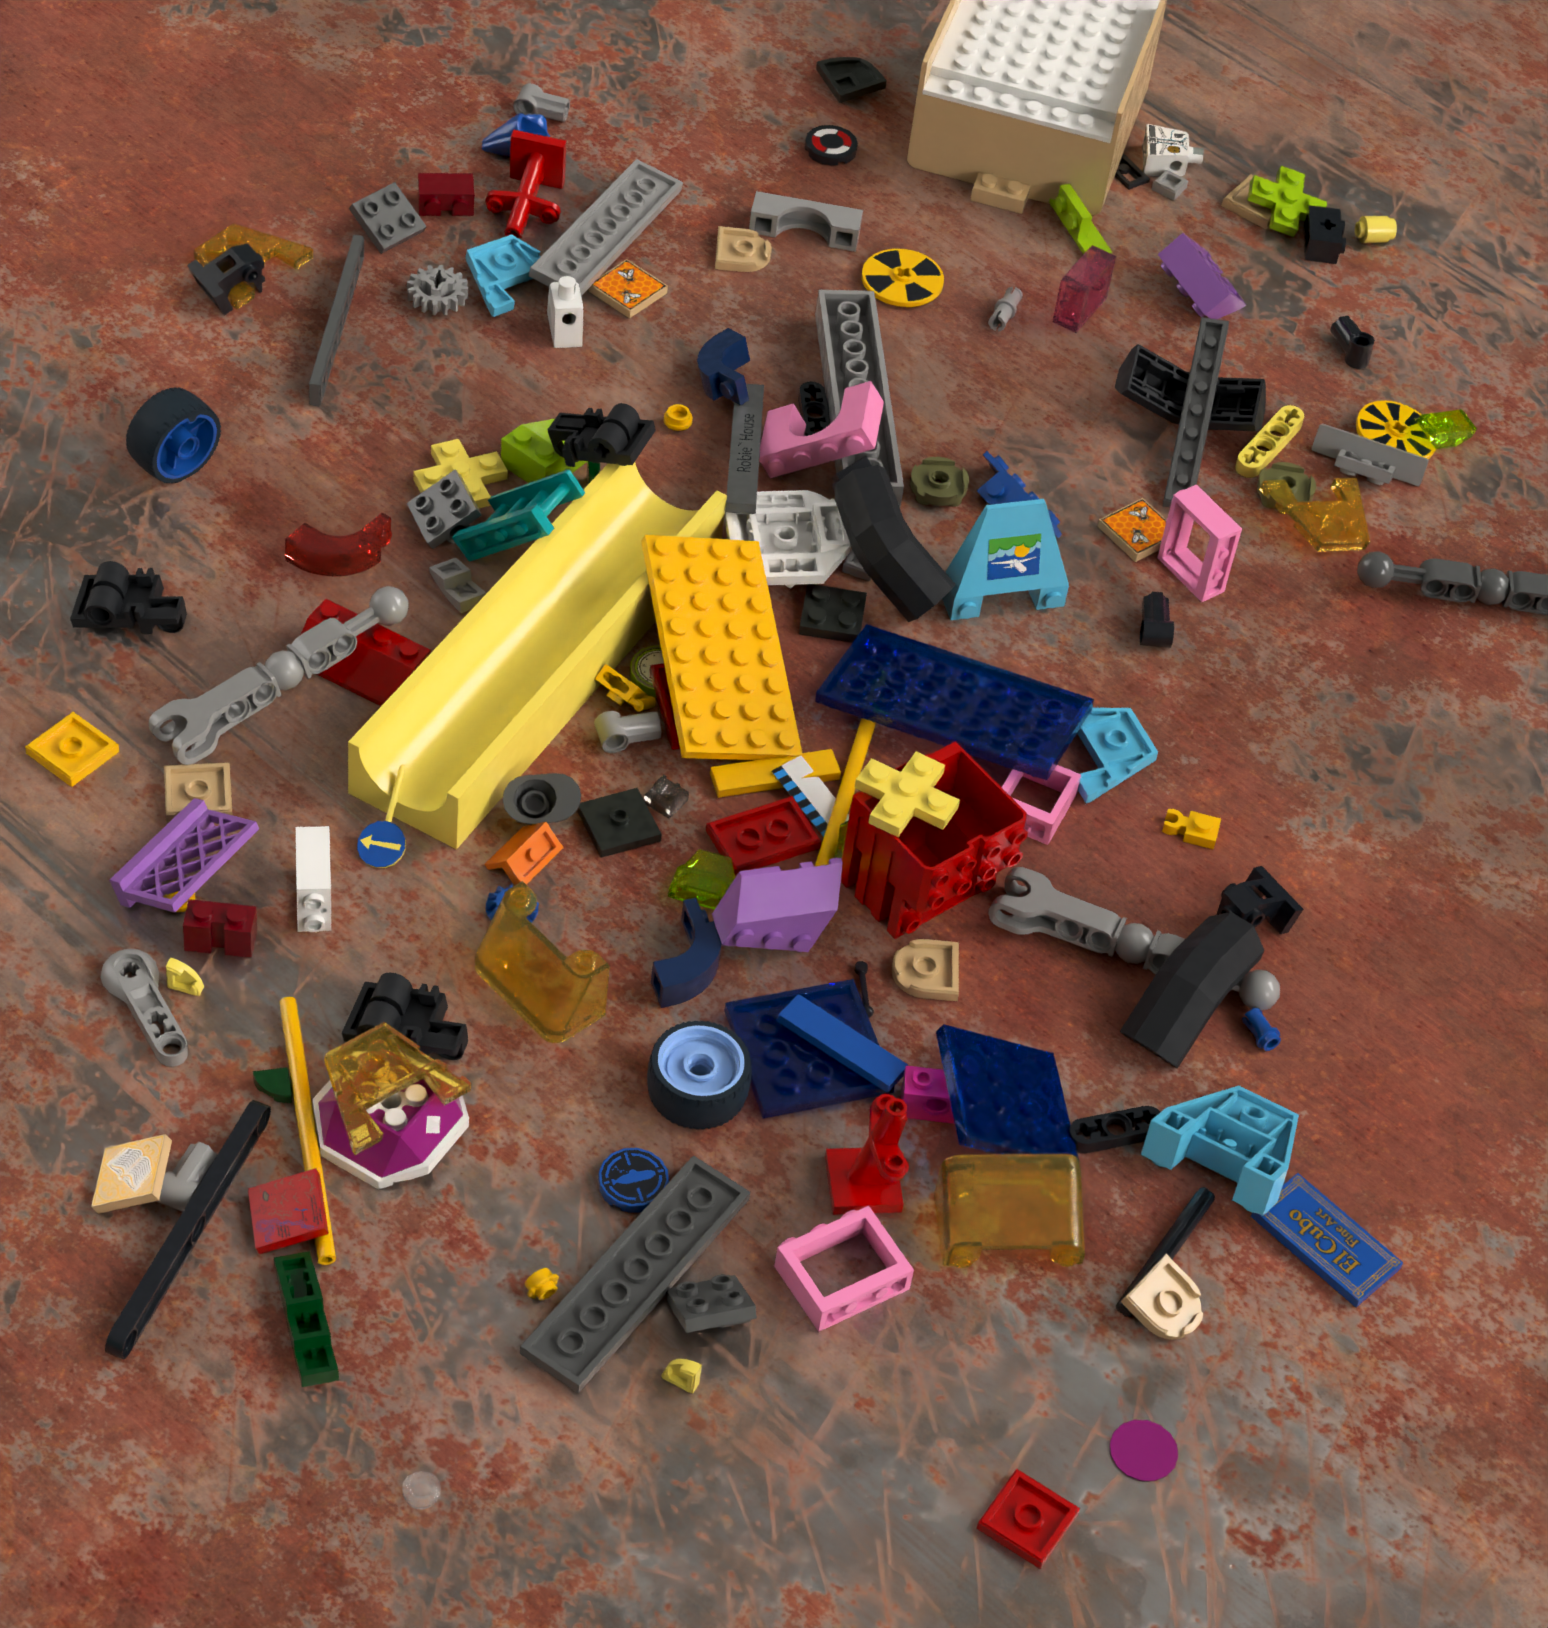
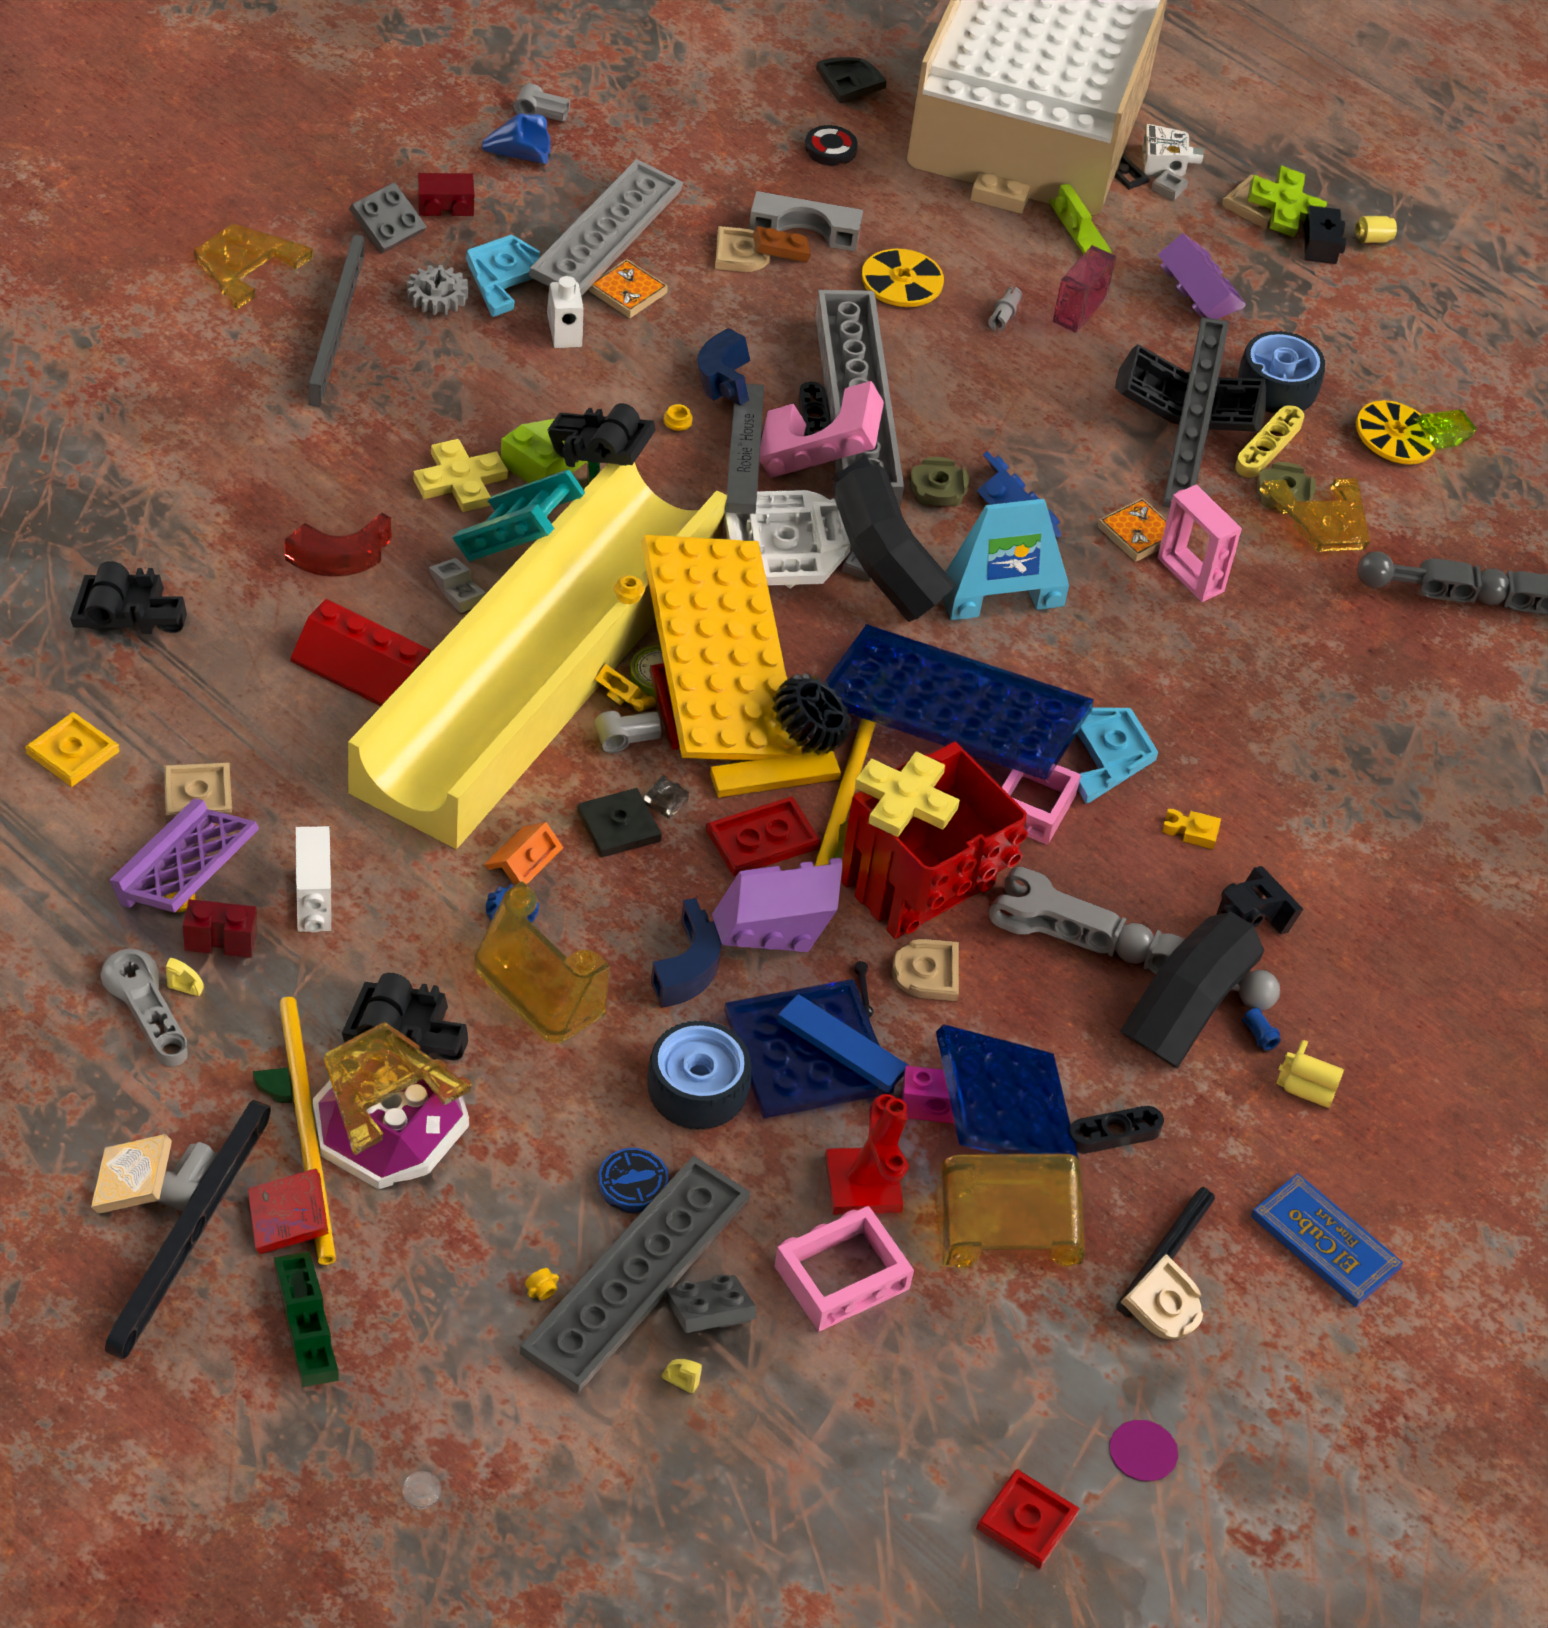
(173, 435): black wheel -> none
(210, 715): light grey piece -> none
(242, 265): black tile -> none
(384, 842): blue piece -> none
(444, 509): dark grey plate -> none
(535, 162): red piece -> none
(541, 798): dark grey piece -> none
(629, 589): none -> yellow plate
(704, 878): clear neon green slope -> none
(781, 244): none -> dark orange plate
(808, 792): white sticker -> none
(812, 713): none -> black gear
(832, 613): pearl dark grey plate -> none
(1156, 625): black piece -> none
(1232, 1135): medium azure wedge -> none
(1290, 368): none -> wheel
(1309, 1077): none -> light yellow piece
(1355, 343): black piece -> none
(1369, 457): light grey bracket -> none

